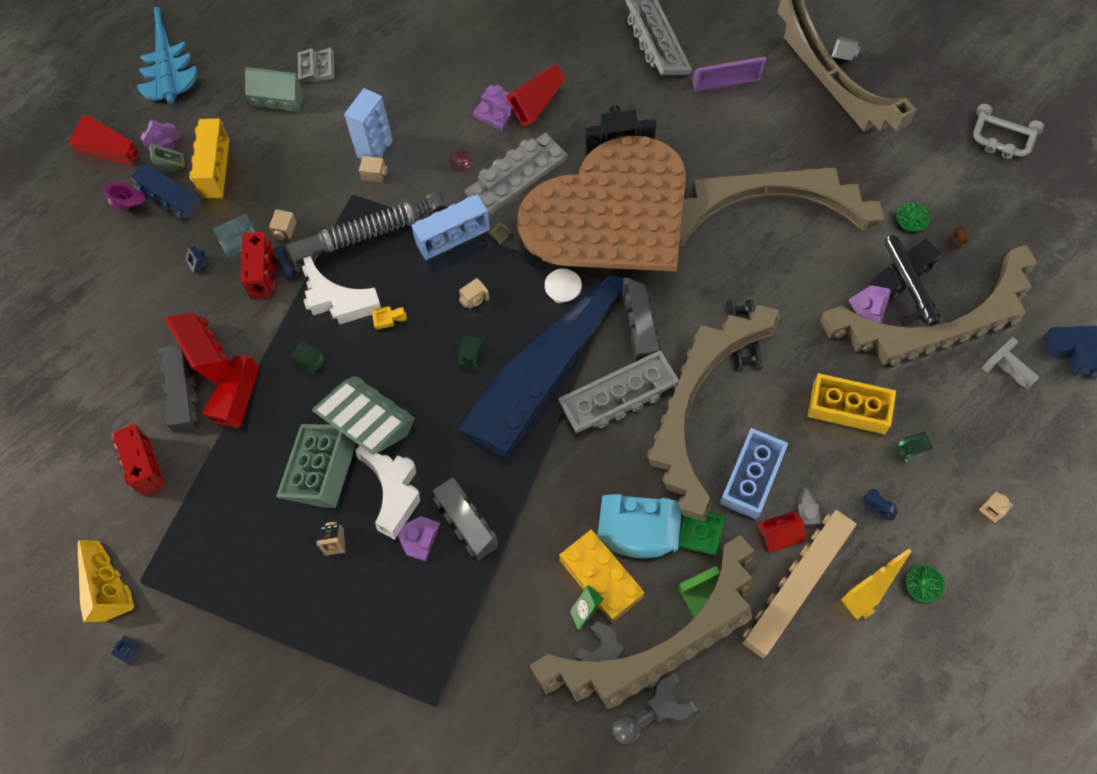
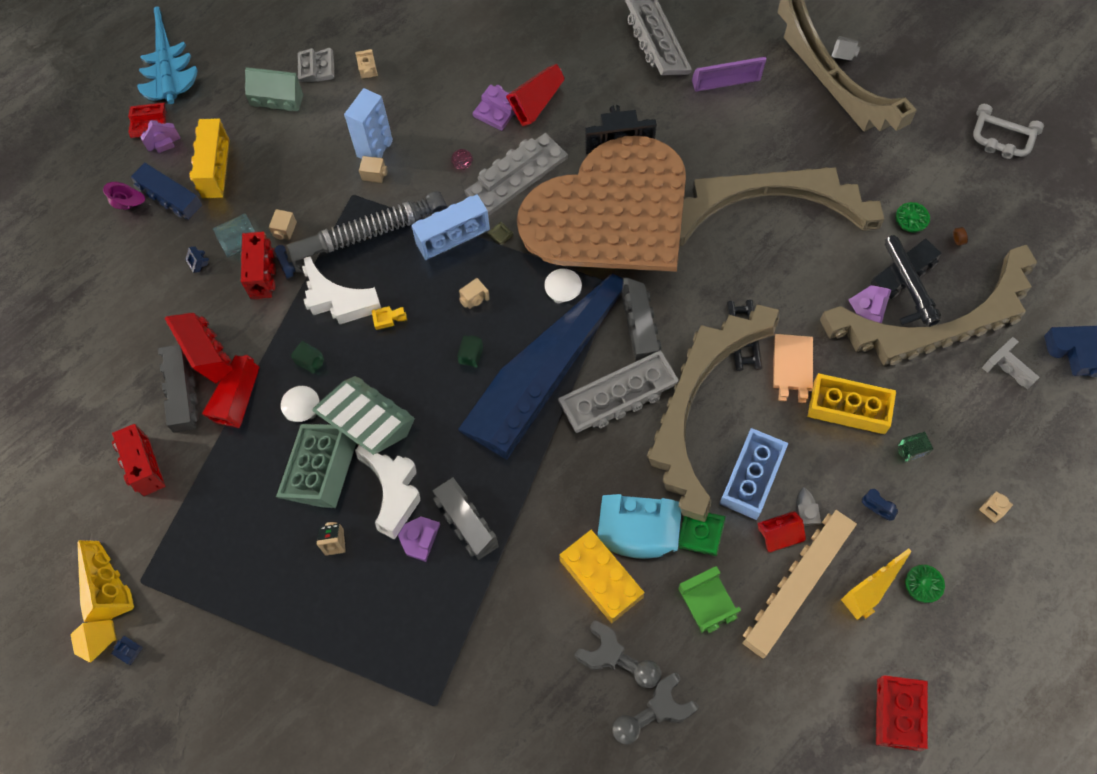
(92, 639): none -> yellow slope
(102, 142): red slope -> none
(141, 116): none -> red slope
(165, 159): sand green slope -> none
(299, 403): none -> white dish
(366, 64): none -> tan brick
(586, 606): green slope -> none
(627, 676): dark tan arch -> none
(793, 365): none -> light nougat tile
(902, 713): none -> red piece

